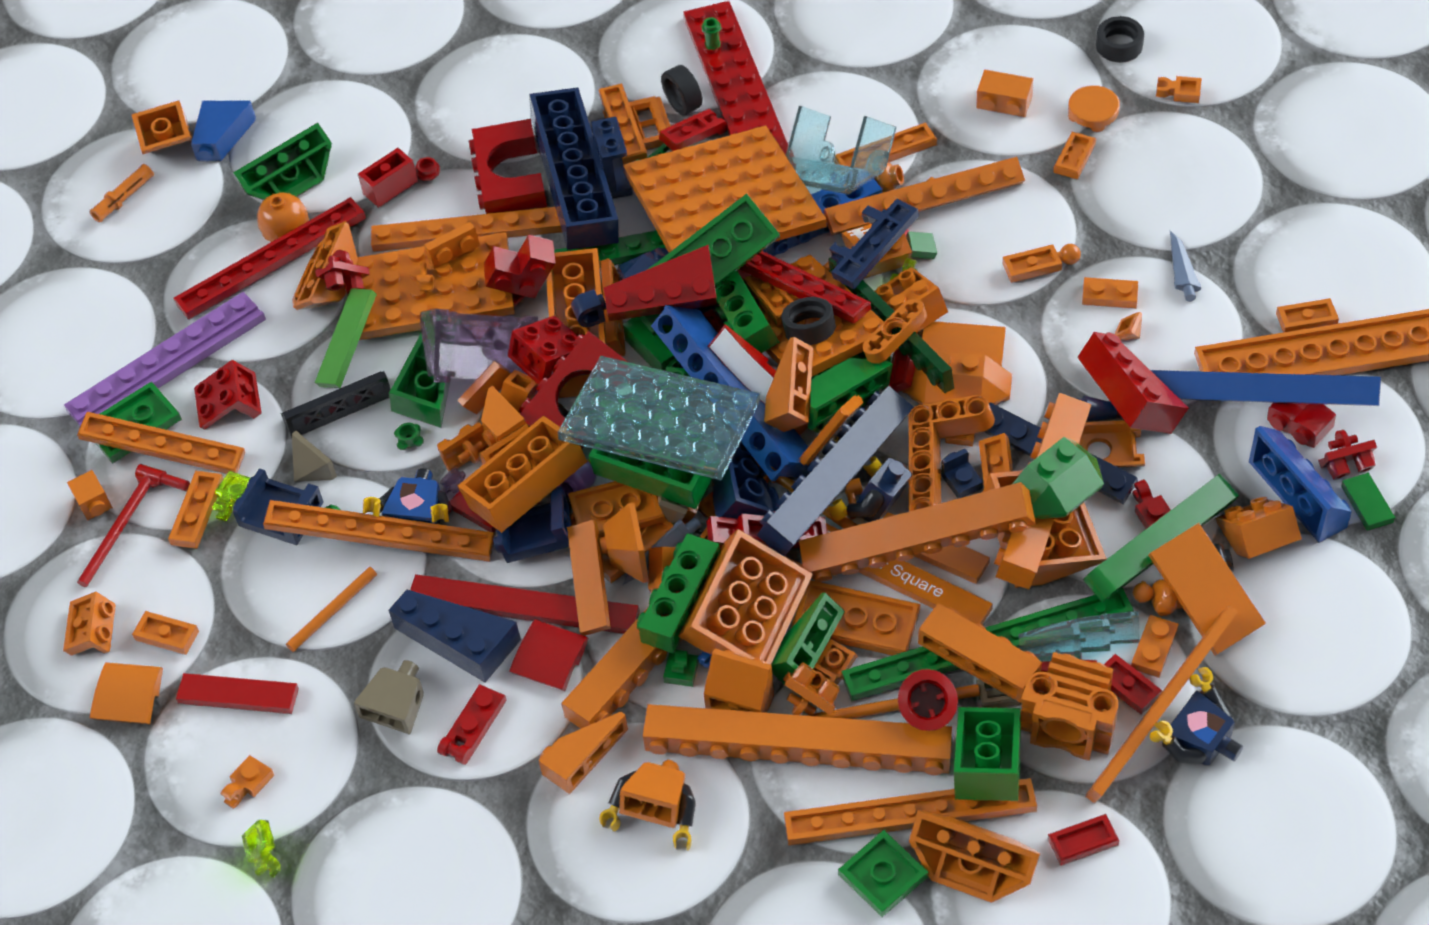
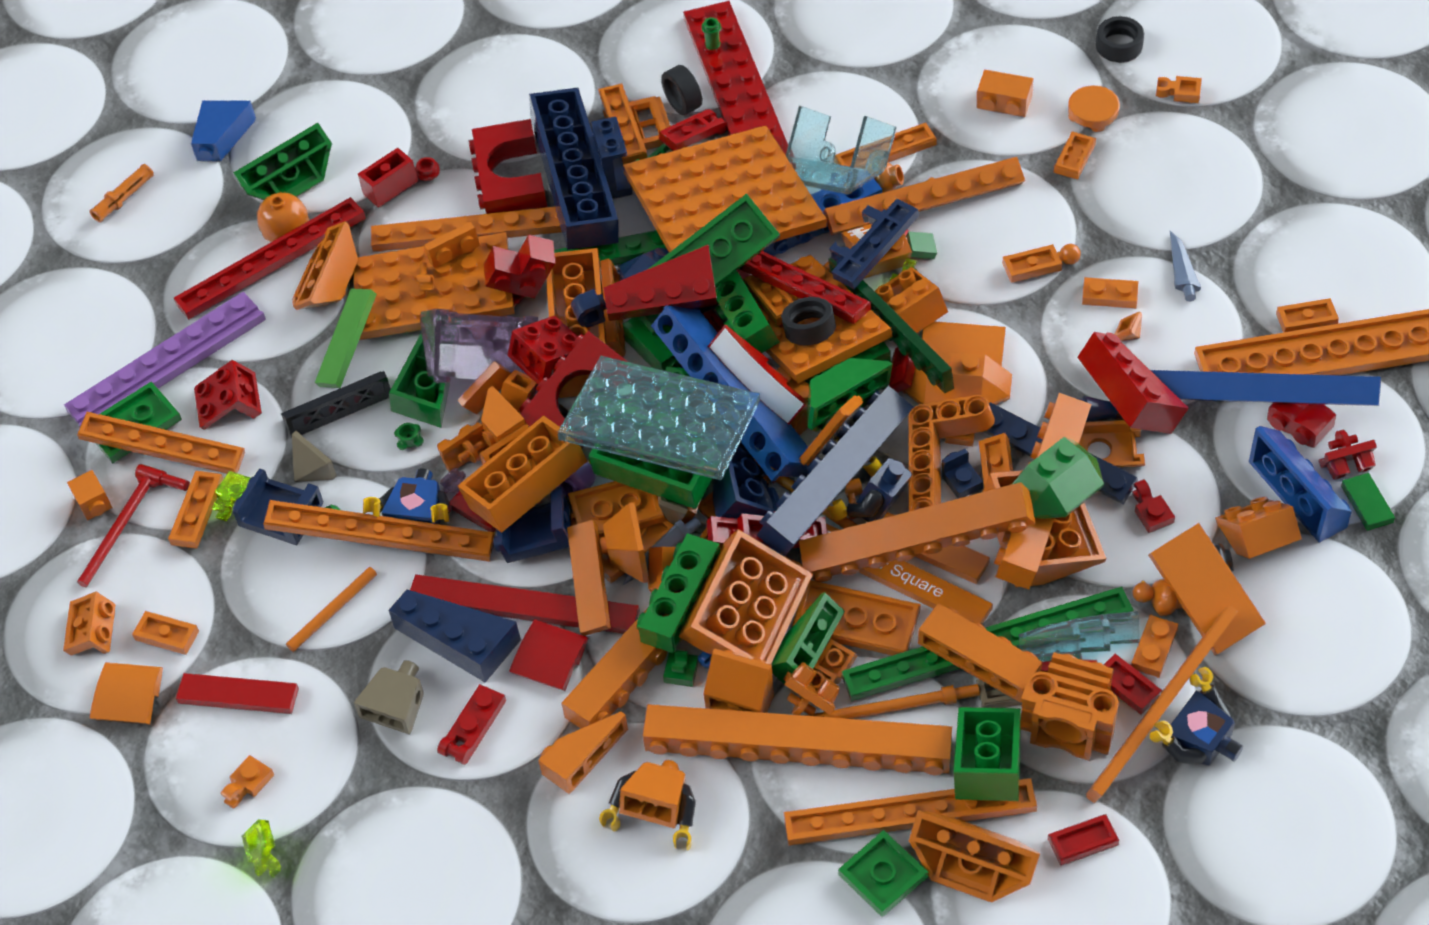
(161, 127): orange slope -> none
(341, 271): red hips -> none
(790, 390): orange slope -> none
(881, 344): orange beam -> none
(927, 700): red hat -> none
(1133, 557): green beam -> none

